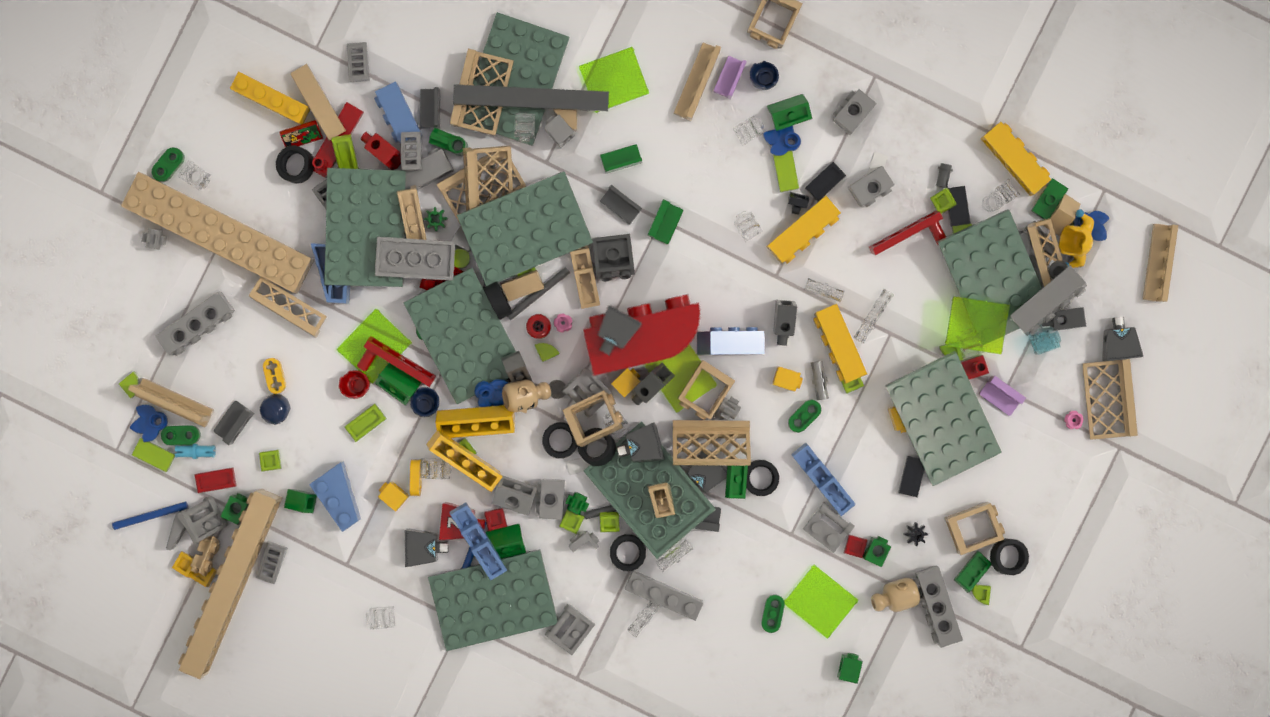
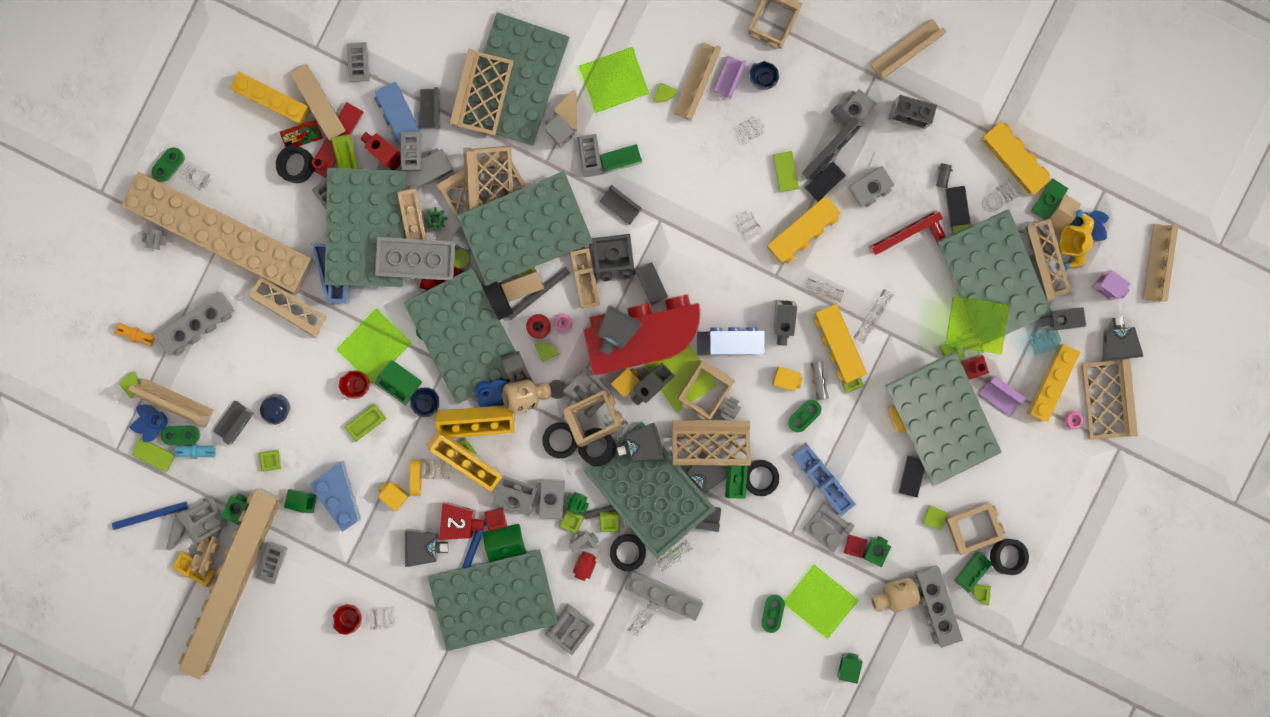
(135, 334): none -> light orange pin
(215, 480): red tile -> none
(270, 377): yellow beam -> none
(347, 619): none -> red hair
(375, 347): red piece -> none
(446, 141): green piece -> none
(478, 541): medium blue slope -> none
(525, 126): clear brick -> none
(530, 98): dark grey tile -> none
(584, 566): none -> red brick
(592, 171): none -> light grey slope
(651, 283): none -> dark grey panel
(662, 500): tan slope -> none
(664, 93): none -> lime tile
(665, 222): green panel -> none
(779, 140): blue plate -> none
(790, 112): green panel -> none
(798, 201): black tile -> none
(851, 127): none -> dark grey piece
(907, 49): none -> tan fence
(919, 111): none -> dark grey window
(919, 537): black gear -> none
(934, 517): none -> lime tile
(943, 201): lime tile -> none
(1048, 301): light grey brick -> none
(1053, 383): none -> yellow brick
(1056, 268): dark grey tile -> none
(1111, 285): none -> lavender brick

